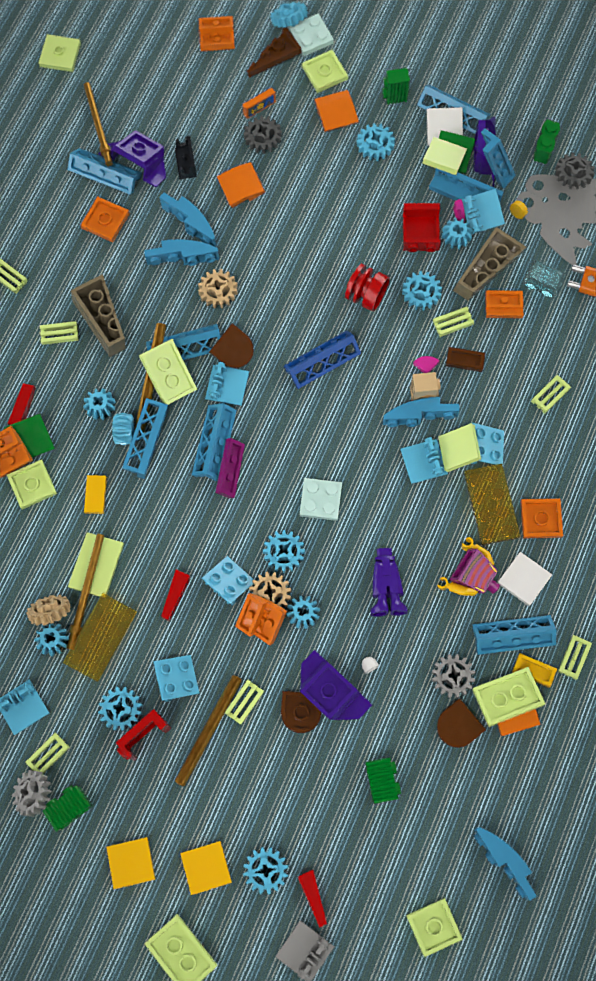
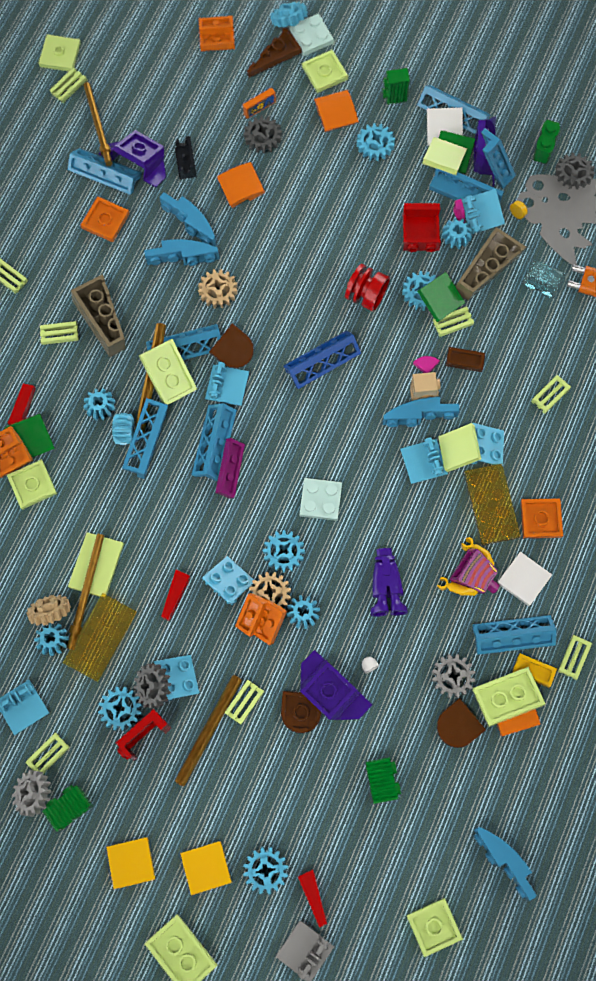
(66, 84): none -> yellowish green tile
(95, 494): yellow tile -> none
(152, 685): none -> dark grey gear
(441, 297): none -> green tile
(504, 304): orange plate -> none

